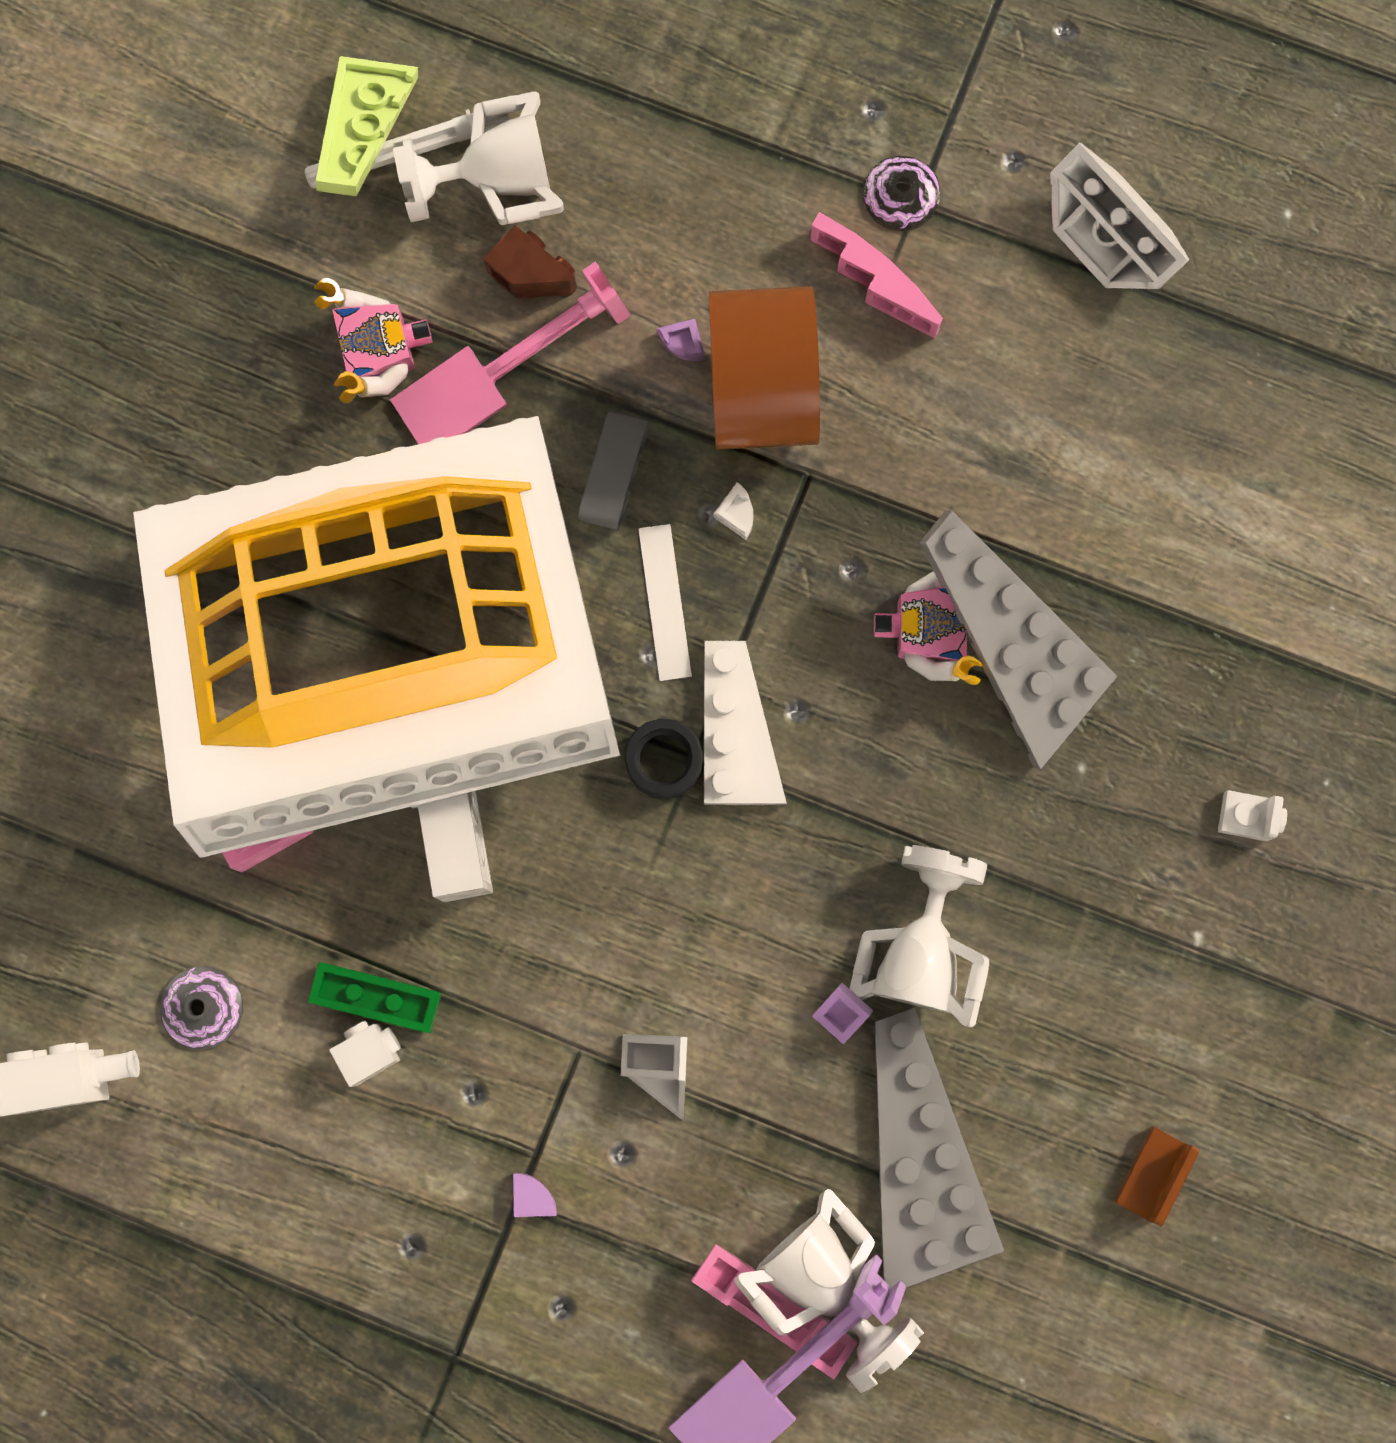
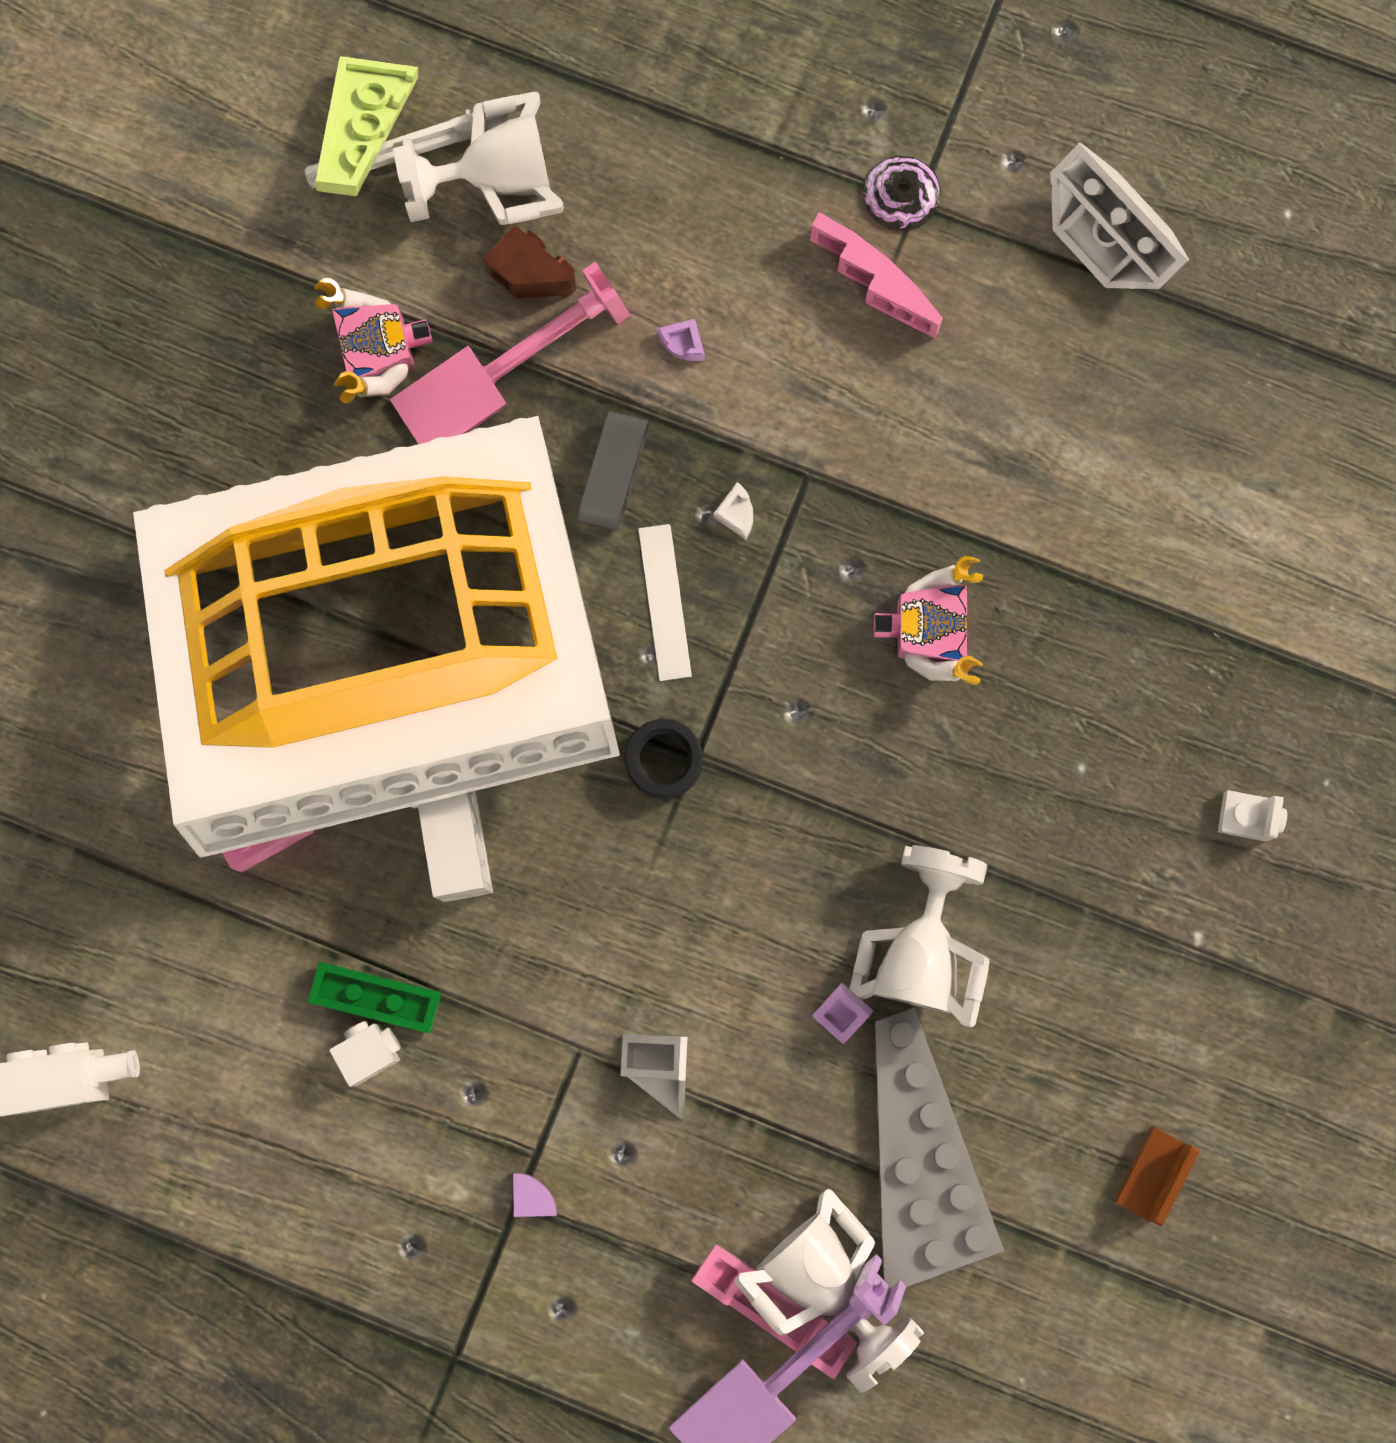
(221, 1007): dish -> none
(736, 738): white wing -> none
(765, 367): dark orange wheel -> none
(1025, 648): light grey wing -> none

